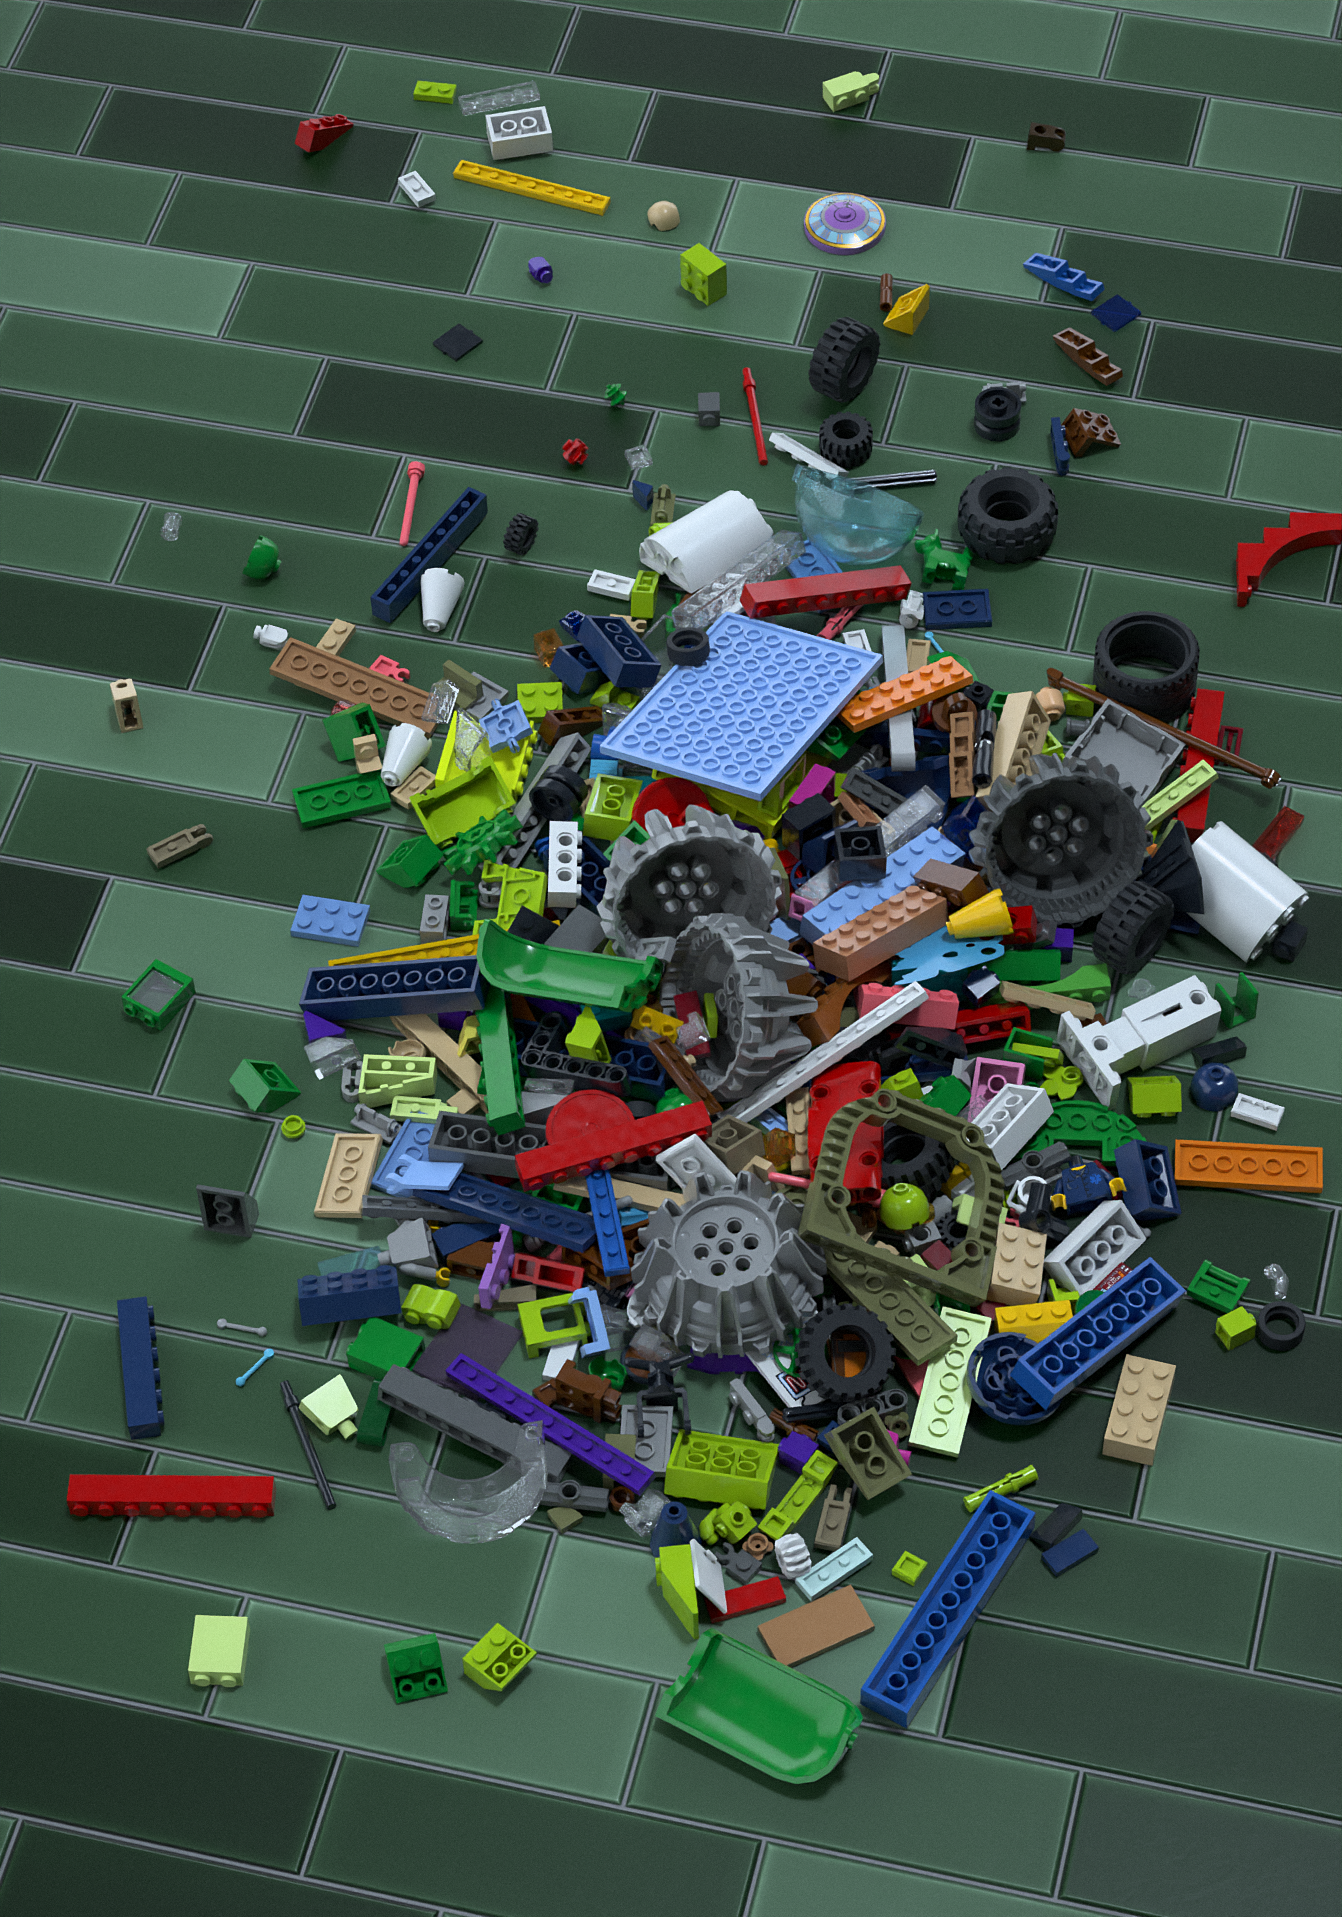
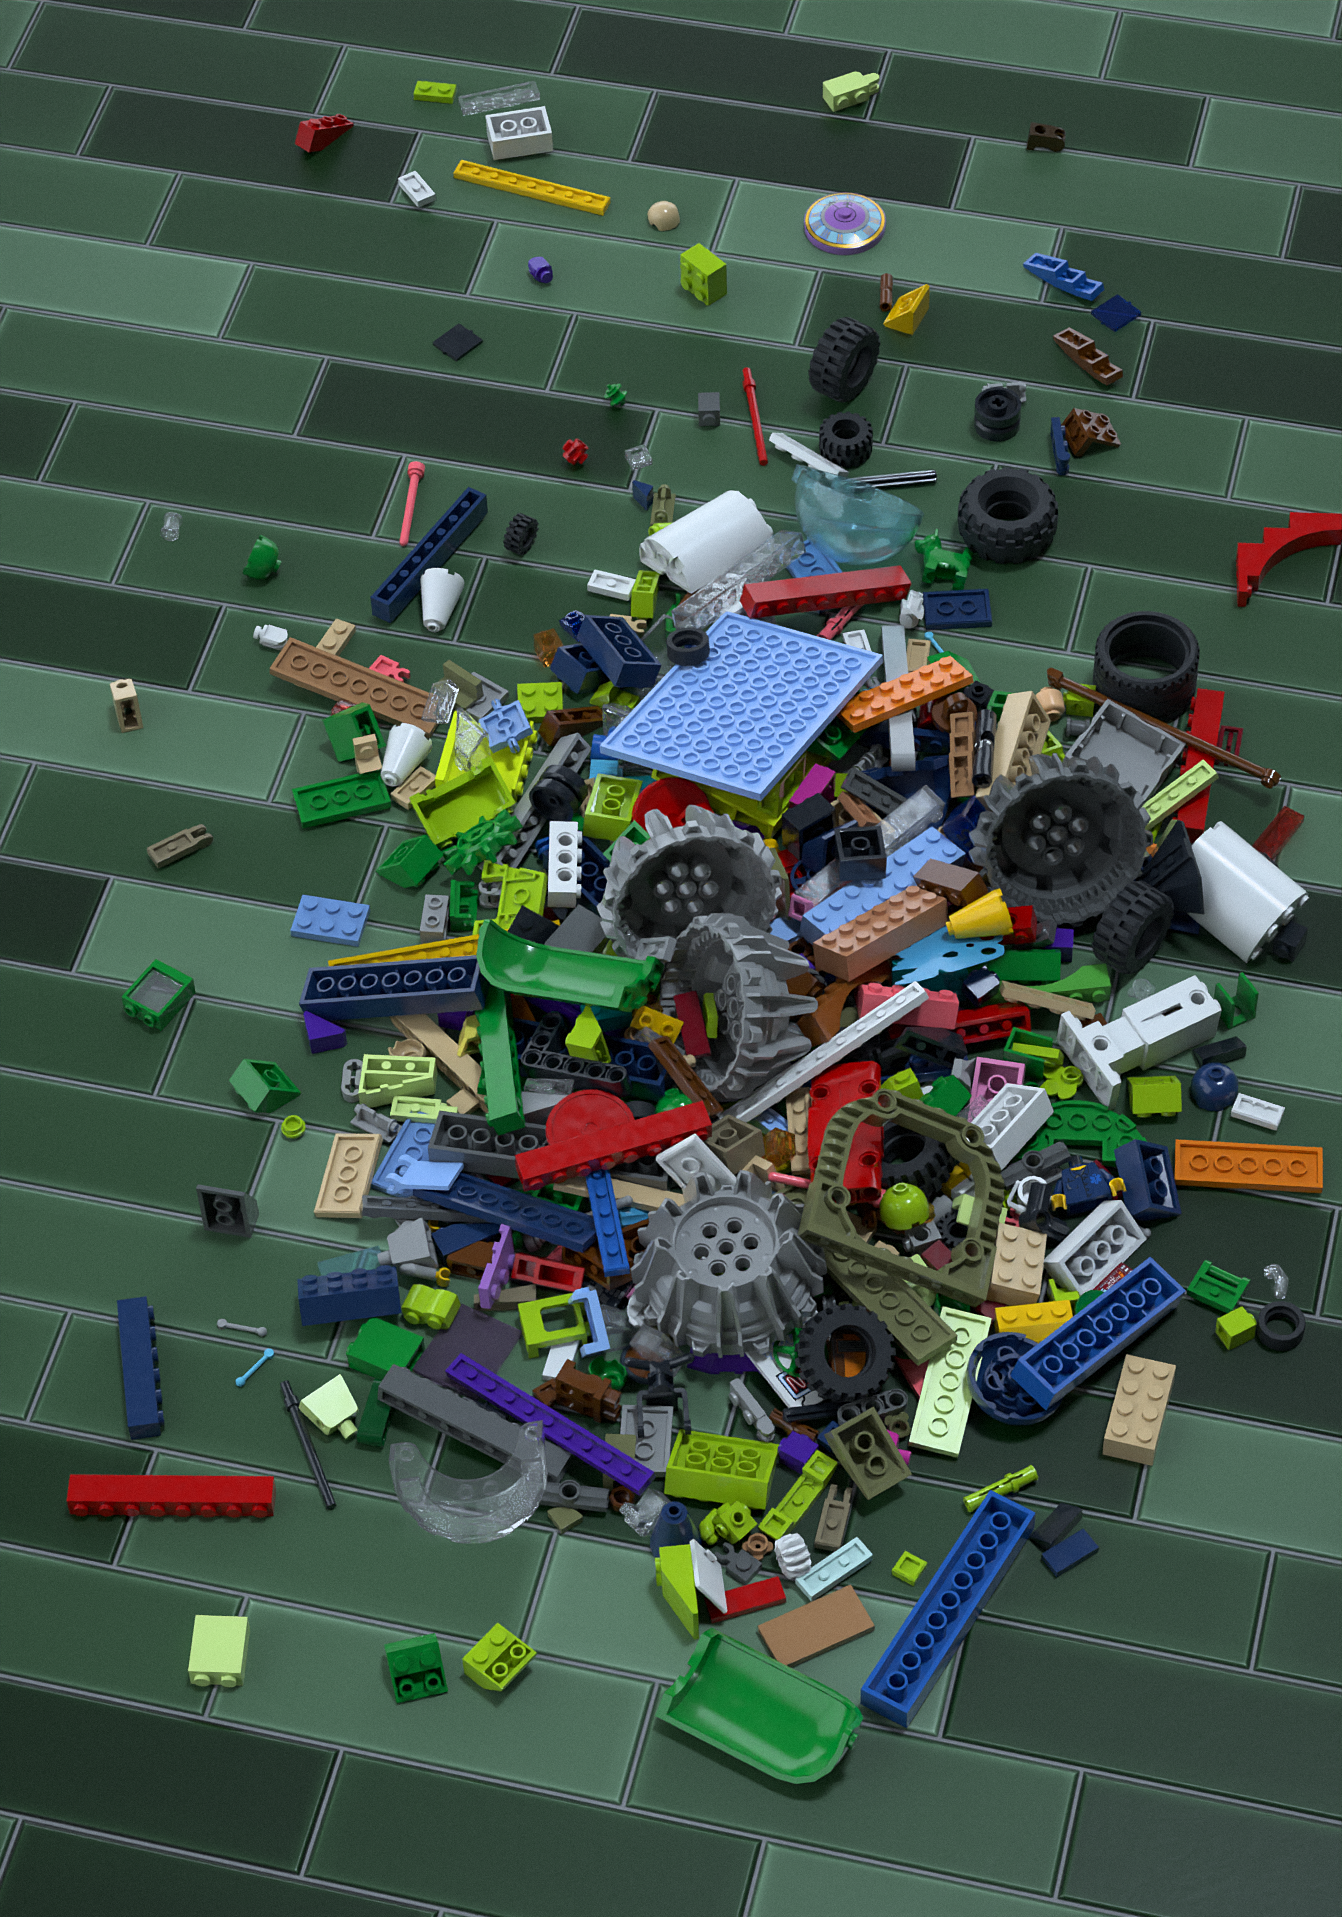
(331, 1055): clear slope -> none
(692, 1032): clear panel -> none

